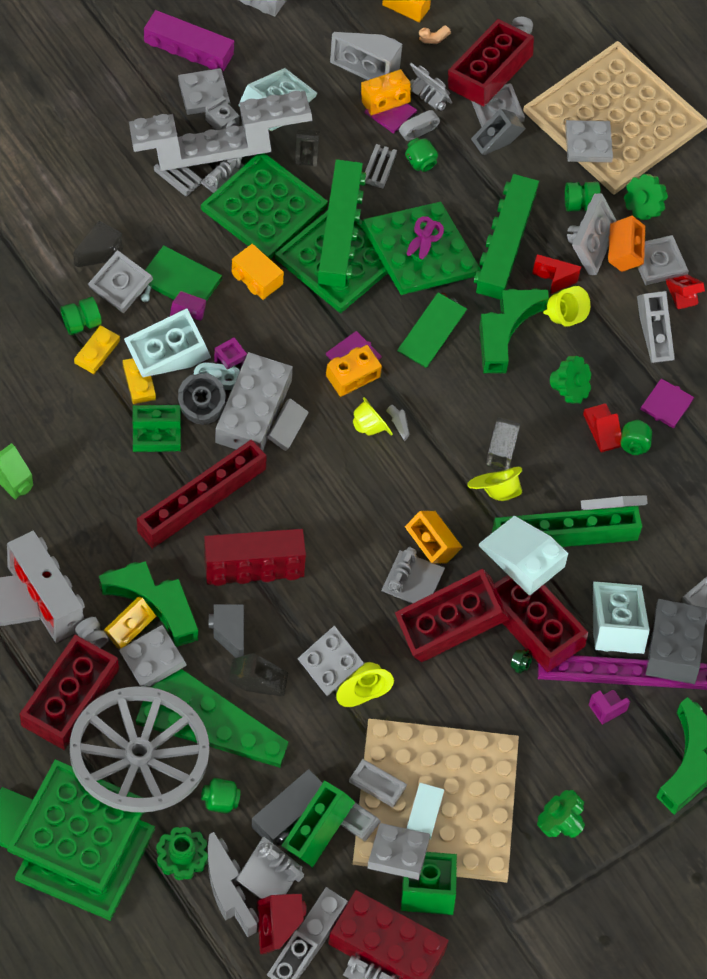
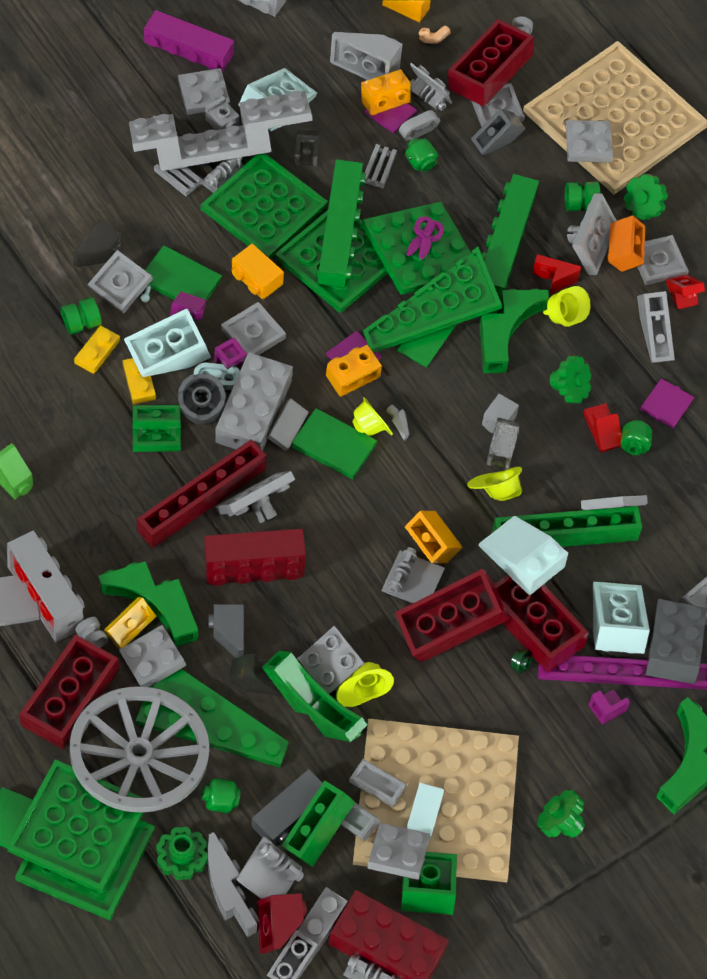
(254, 329): none -> light grey plate
(257, 497): none -> light grey plate
(309, 698): none -> green arch
(334, 443): none -> green tile
(445, 301): none -> green wing
(501, 408): none -> light grey brick

